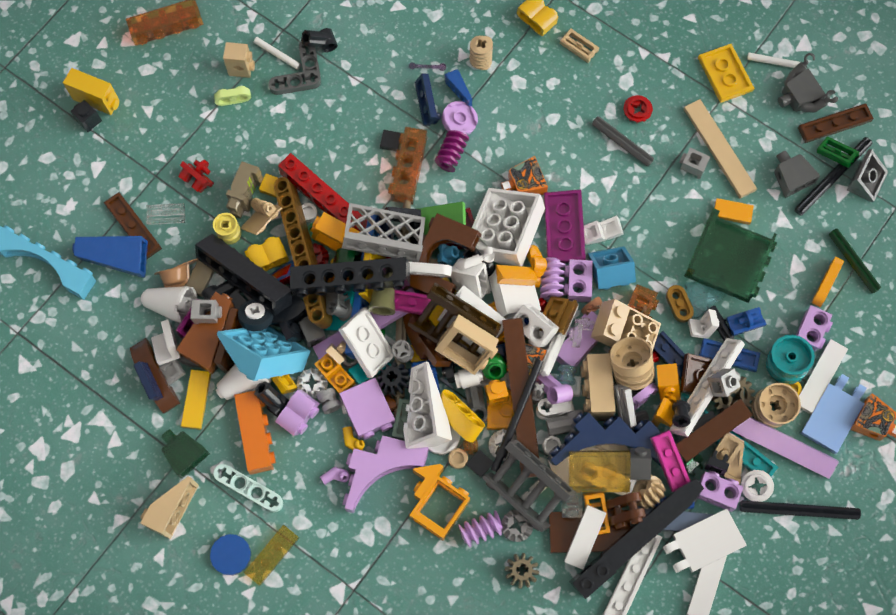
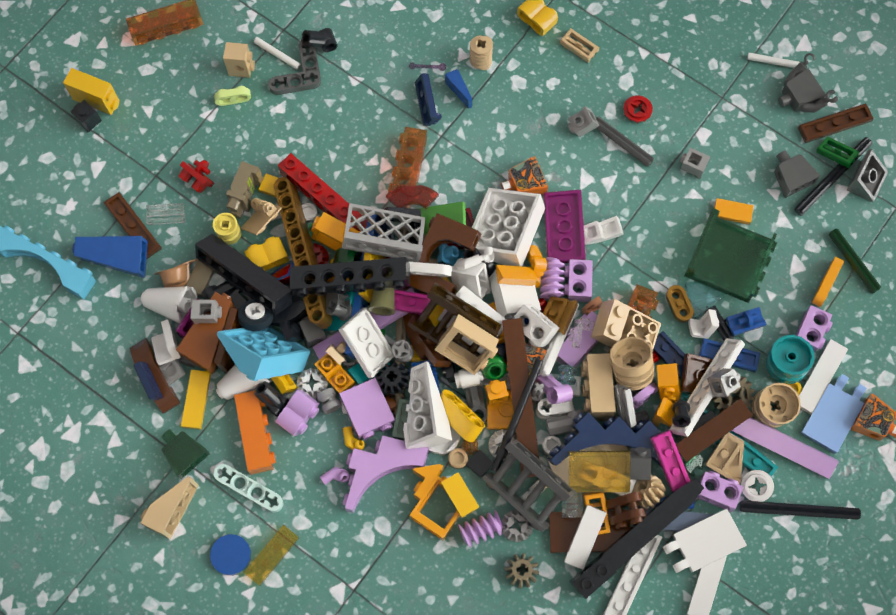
(390, 140): black tile -> none
(411, 195): none -> clear red tile
(451, 149): magenta piece -> none
(459, 117): lavender tile -> none
(460, 495): none -> yellow tile
(587, 124): none -> light grey brick
(612, 268): dark azure slope -> none
(716, 465): black tile -> none
(720, 149): tan tile -> none
(725, 73): yellow tile -> none

